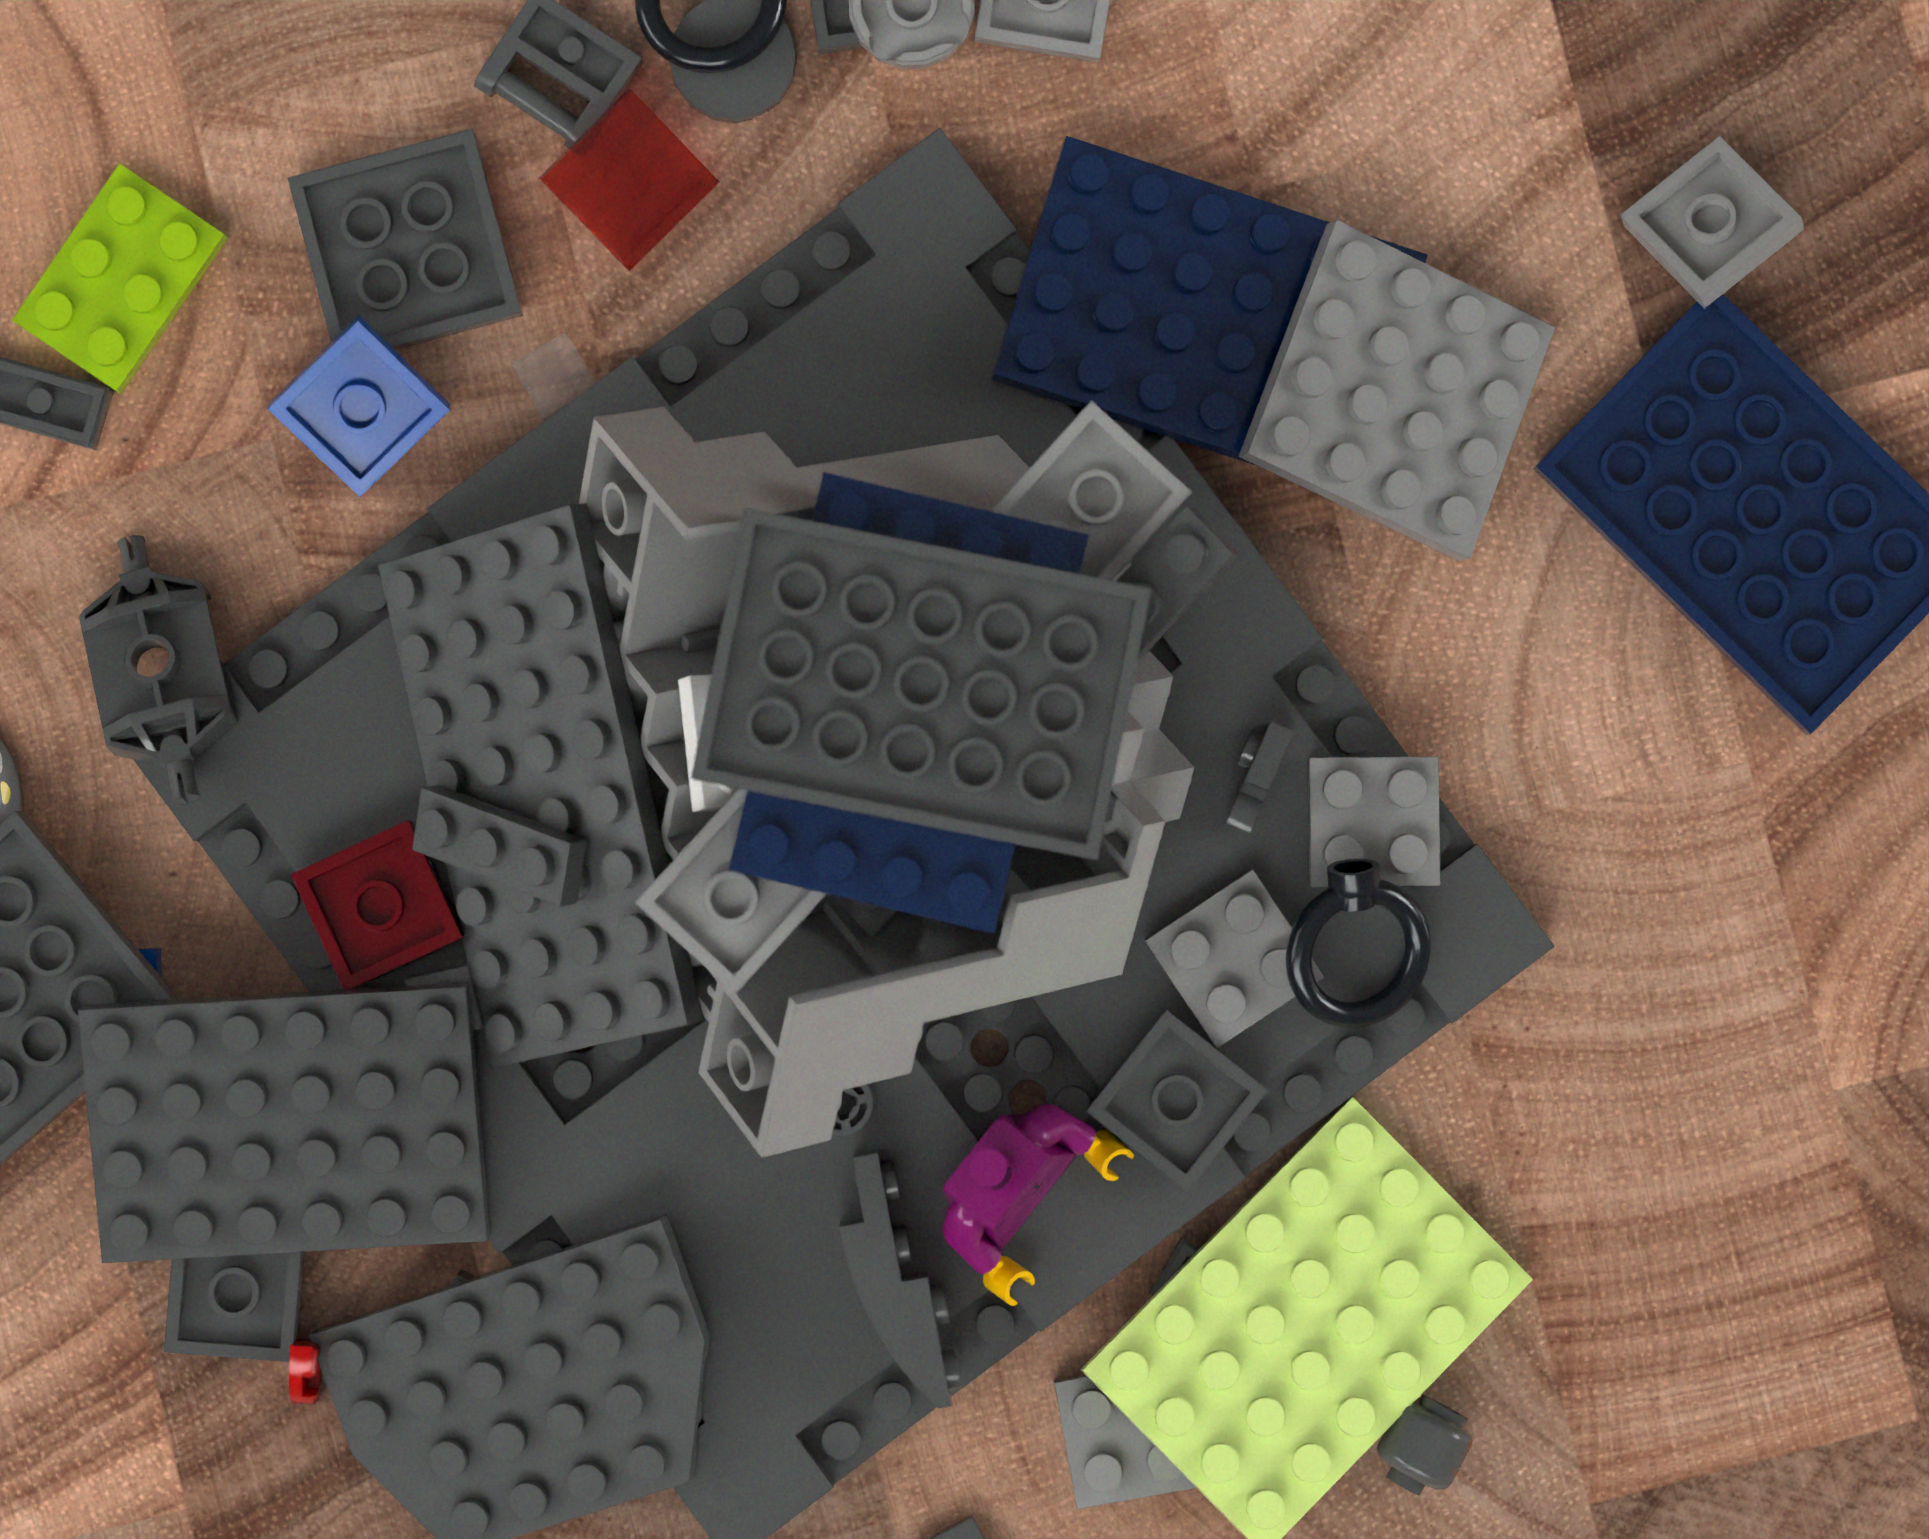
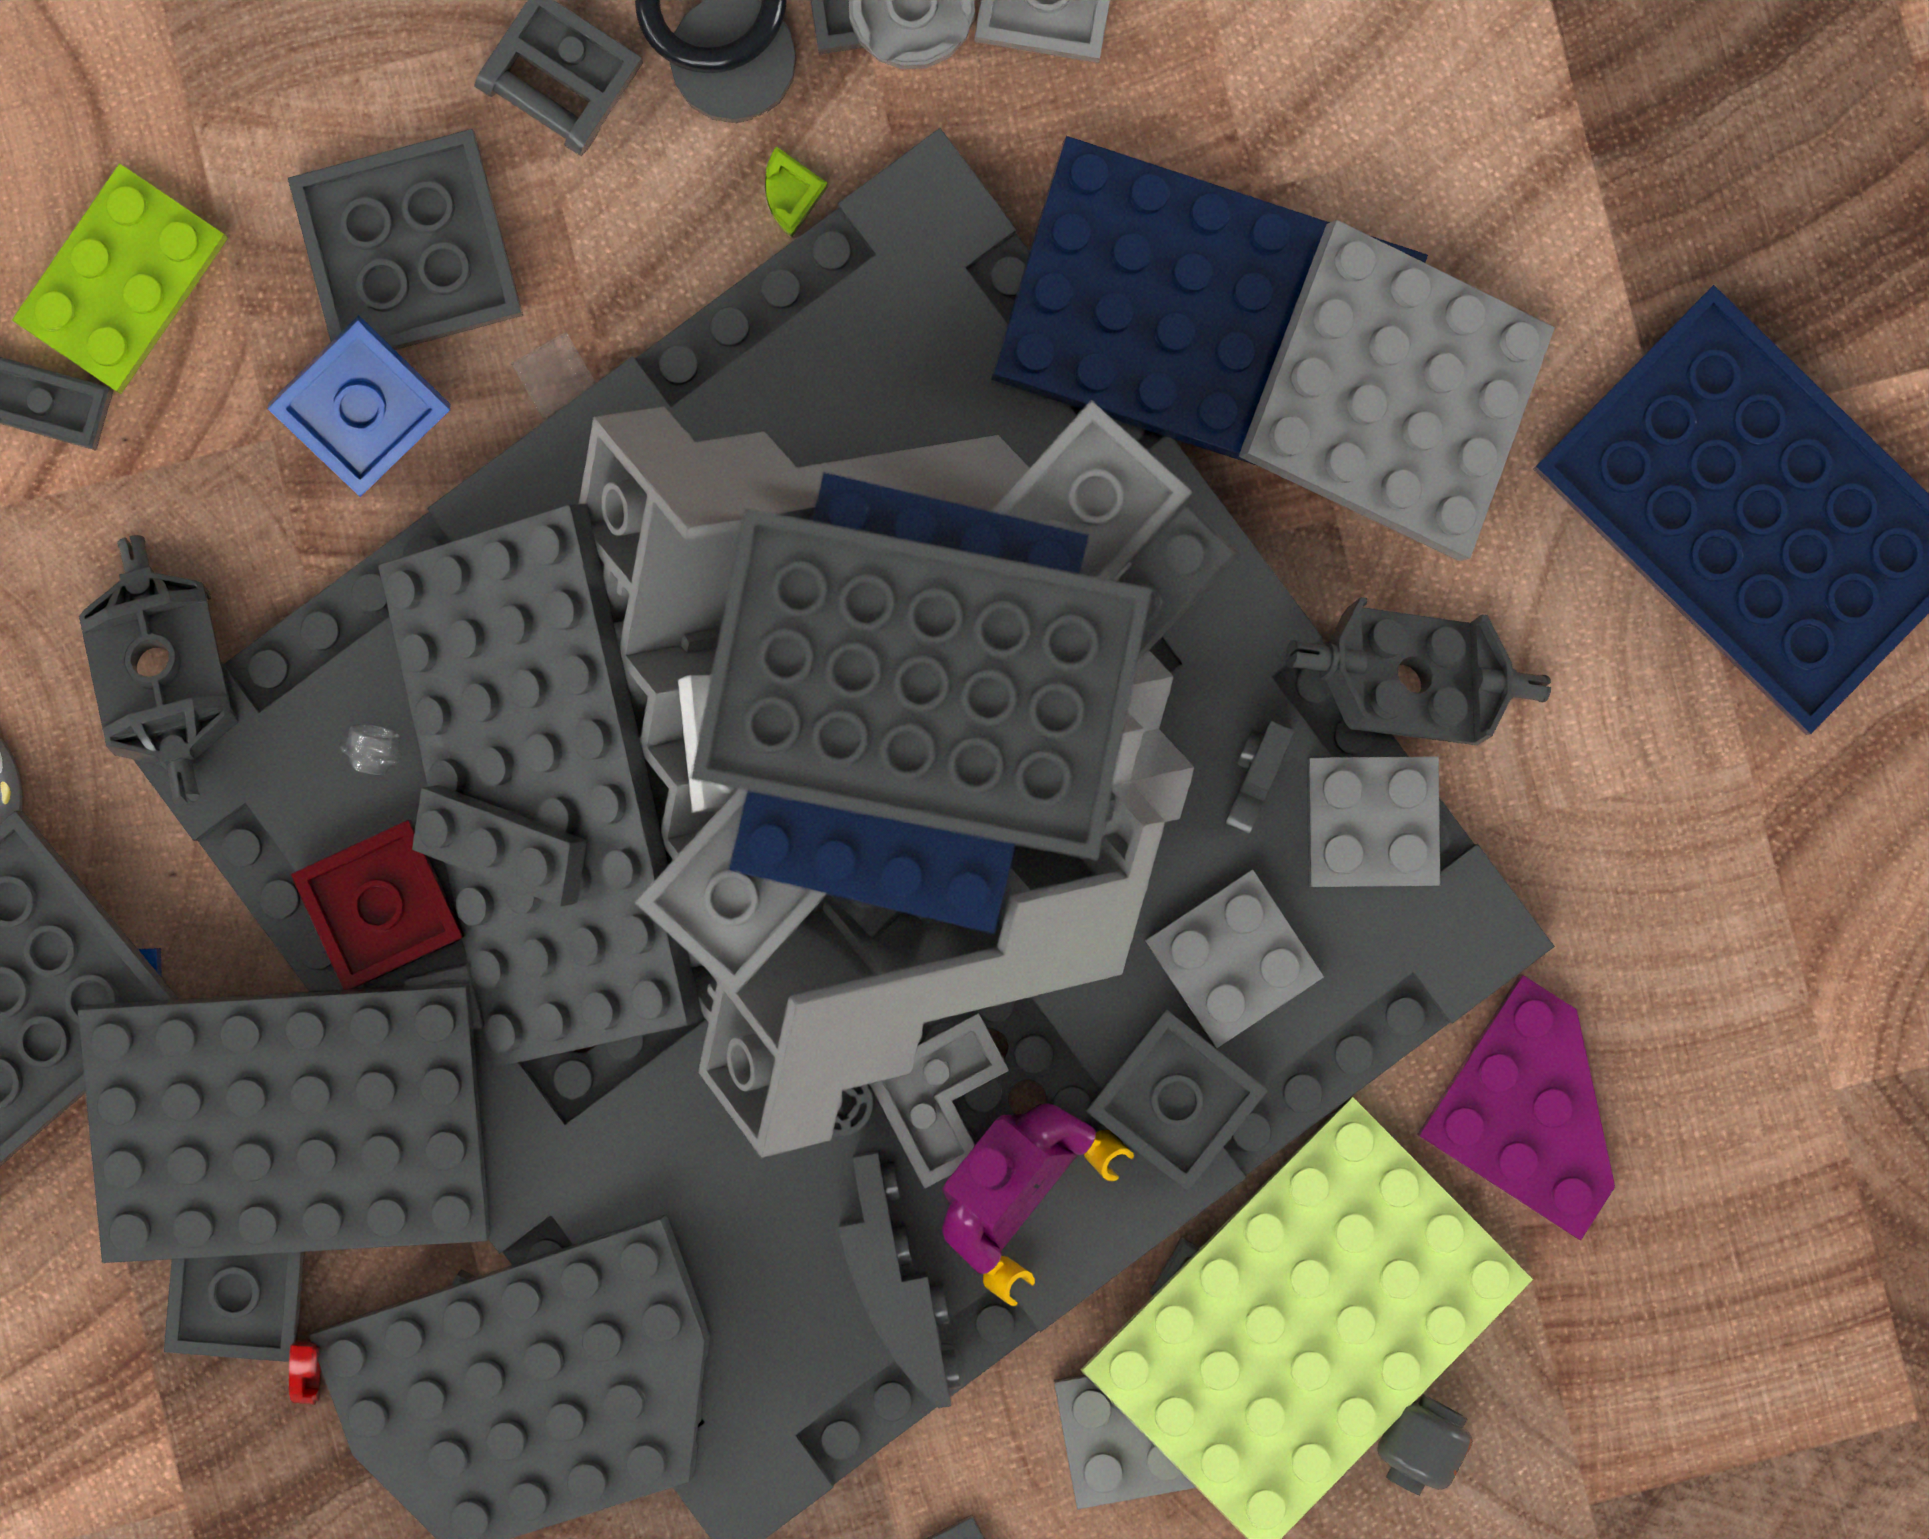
(371, 748): none -> clear plate
(628, 179): clear red tile -> none
(791, 190): none -> lime tile
(922, 1101): none -> light grey plate
(1354, 888): black piece -> none
(1459, 666): none -> dark grey plate
(1529, 1111): none -> magenta plate
(1712, 222): light grey plate -> none

